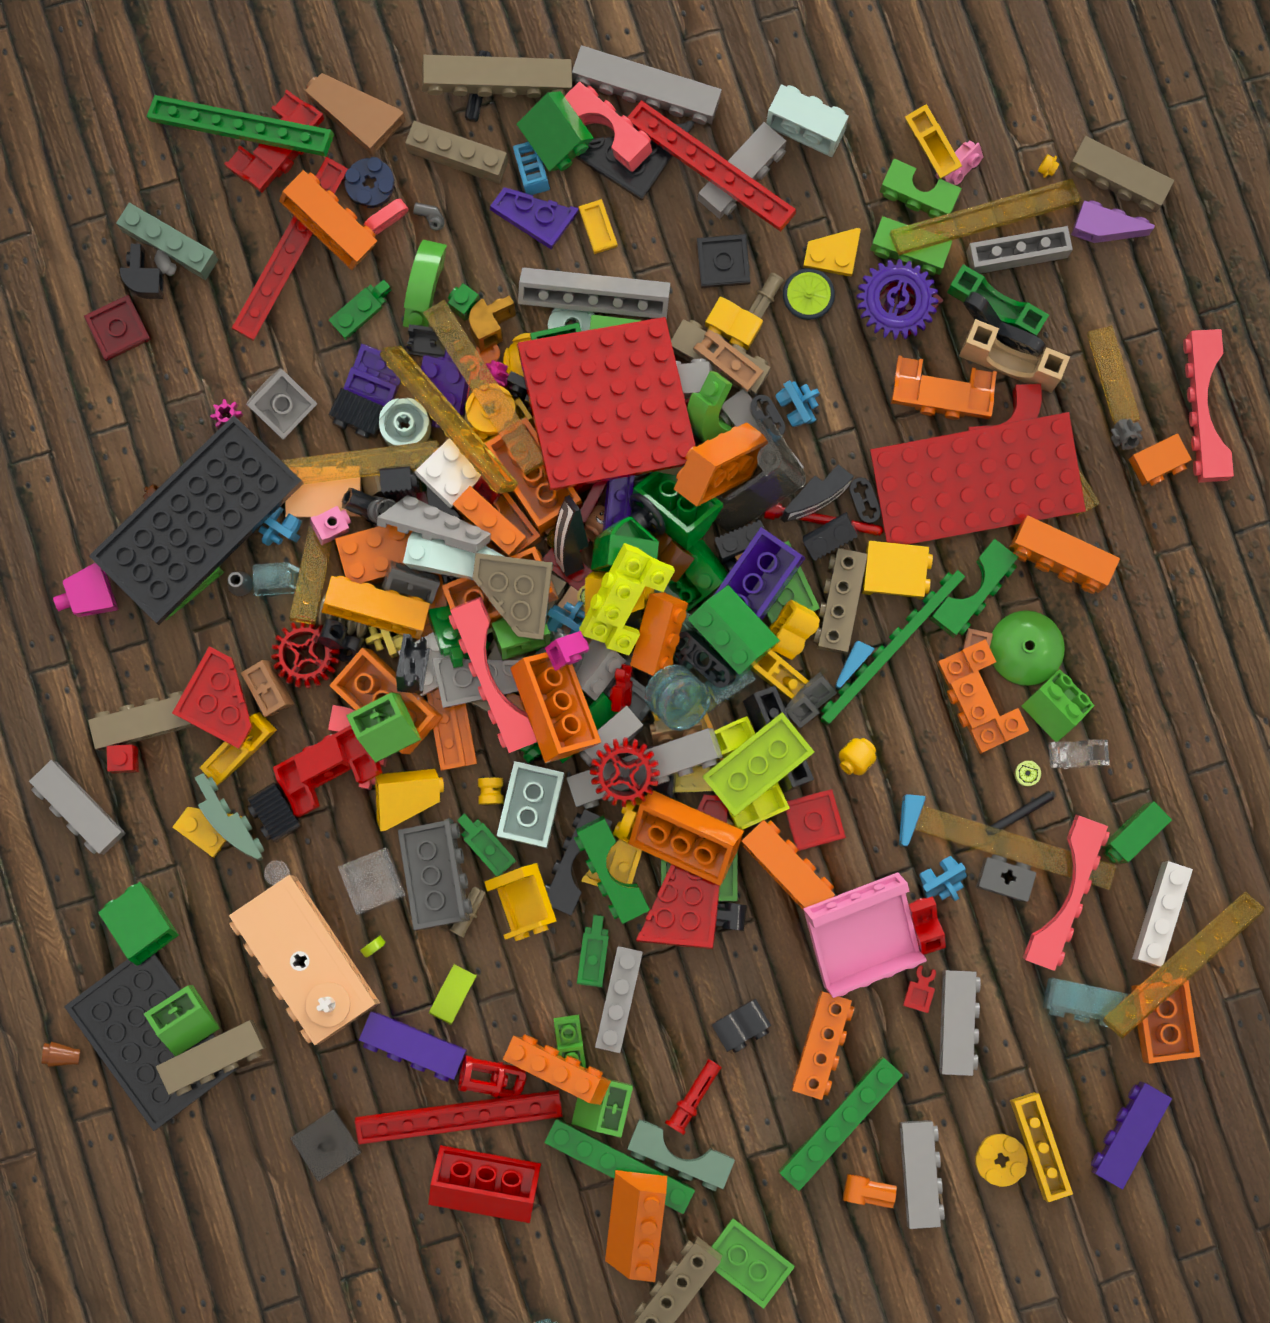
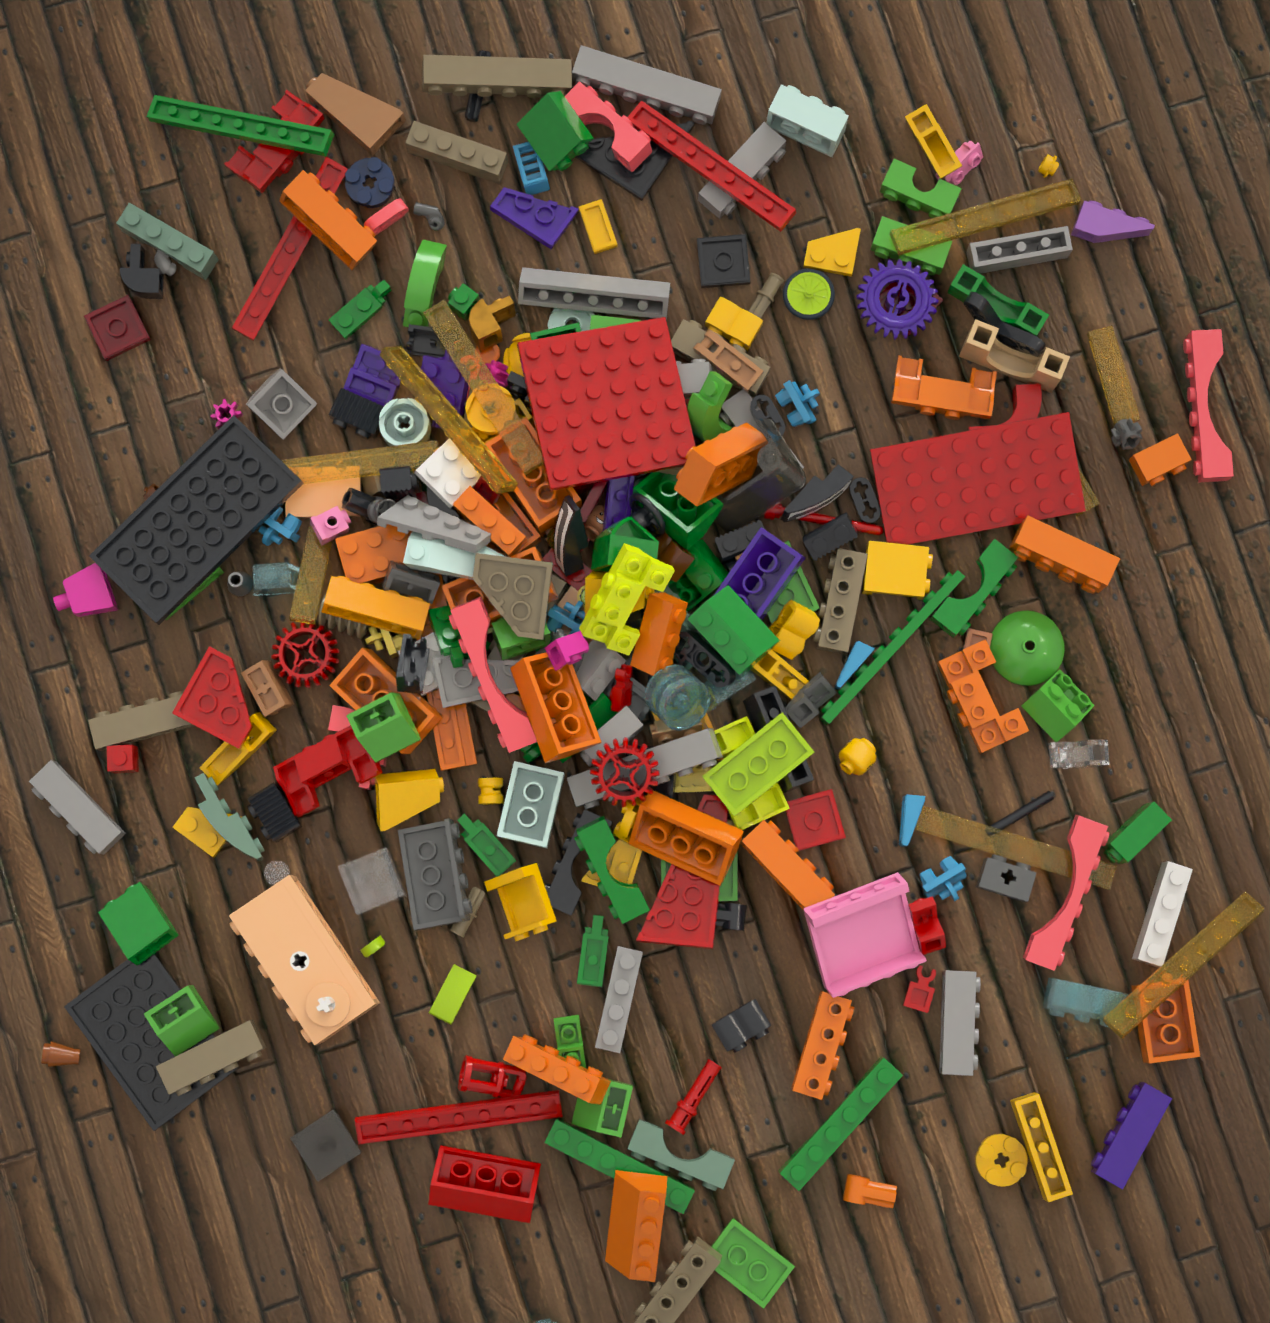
(334, 636): black leg -> none
(412, 1045): dark purple brick -> none
(920, 1174): light grey brick -> none
(1027, 773): tile -> none
(1121, 175): dark tan brick -> none

